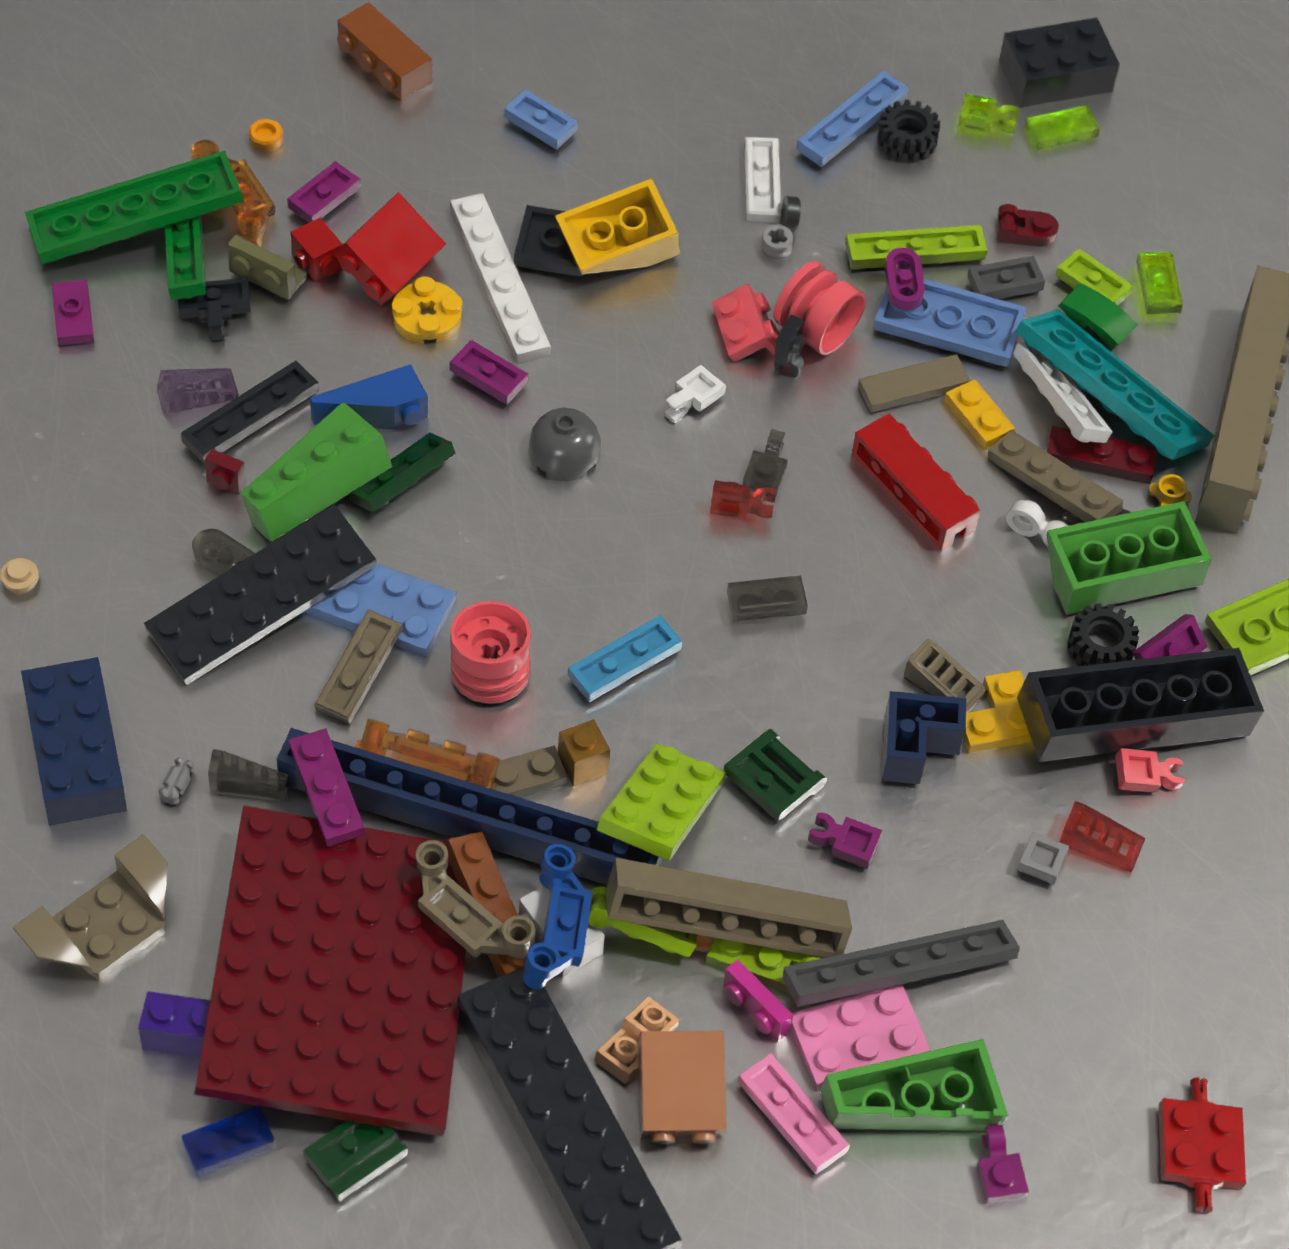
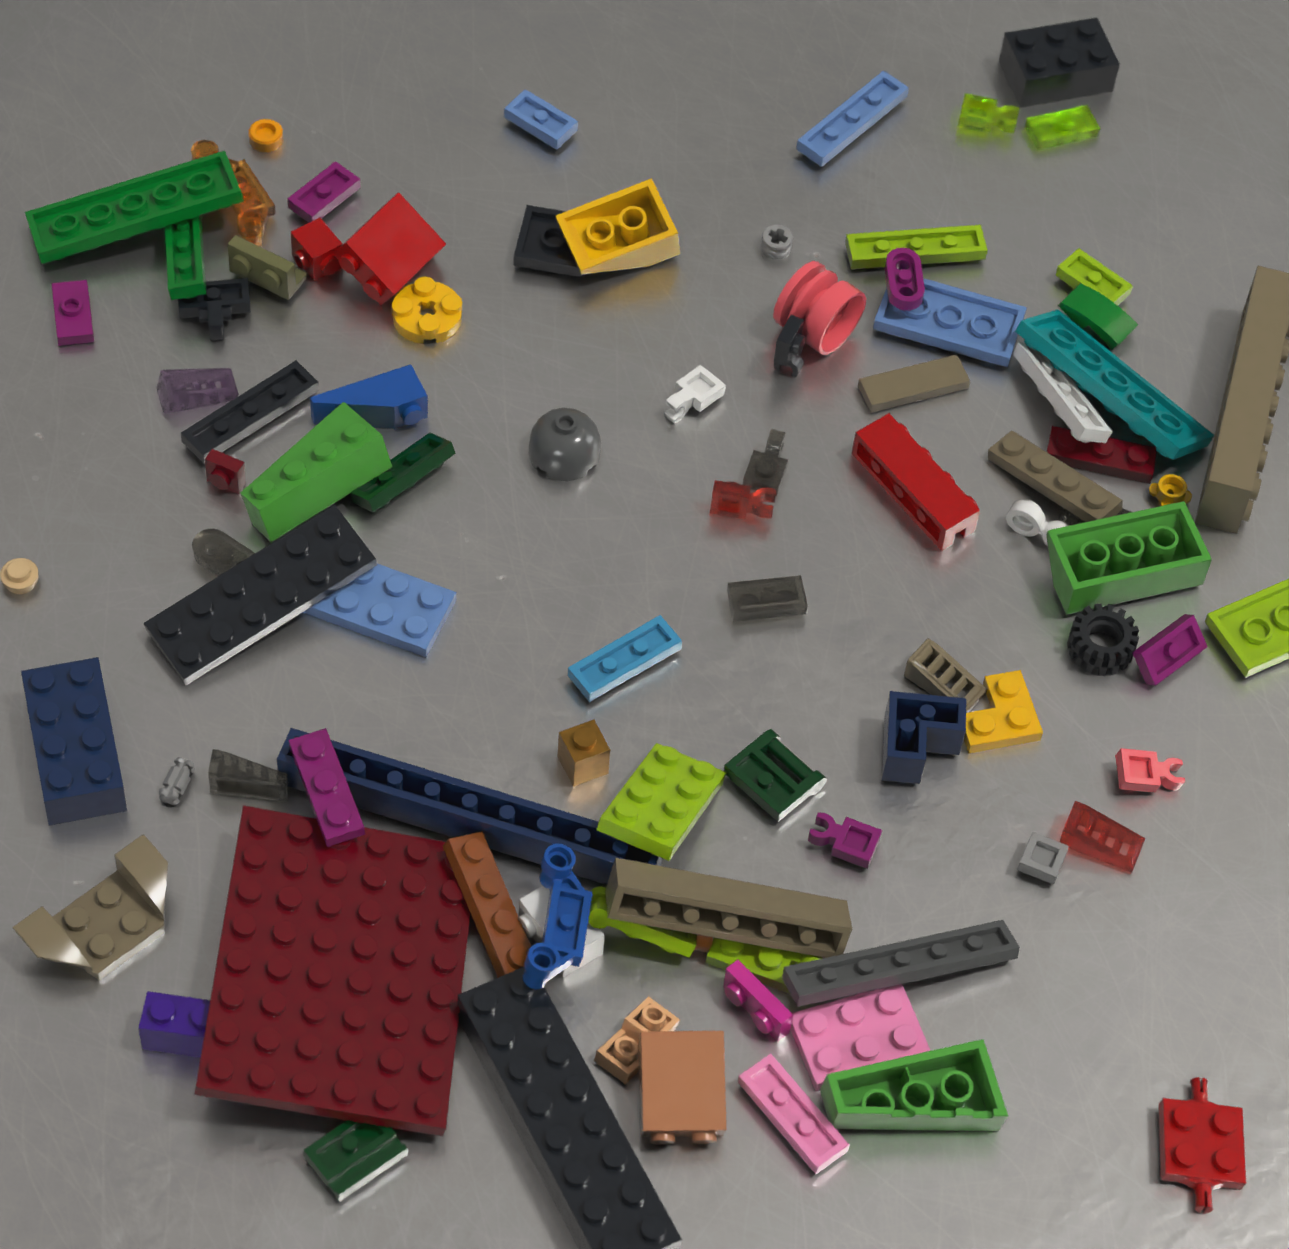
(228, 1141): clear blue plate -> none
(358, 666): dark tan tile -> none
(384, 51): dark orange brick -> none
(463, 915): dark tan plate -> none
(479, 769): clear orange plate -> none
(489, 372): magenta plate -> none
(490, 652): coral wheel -> none
(500, 278): white plate -> none
(531, 773): dark tan plate -> none
(745, 322): coral bracket -> none
(762, 179): white tile -> none
(790, 212): pearl dark grey tile -> none
(905, 144): black tyre -> none
(978, 413): yellow plate -> none
(1000, 1173): magenta plate -> none
(1007, 278): dark grey plate -> none
(1038, 227): dark red plate -> none
(1139, 704): black brick -> none
(1159, 283): clear neon green plate -> none

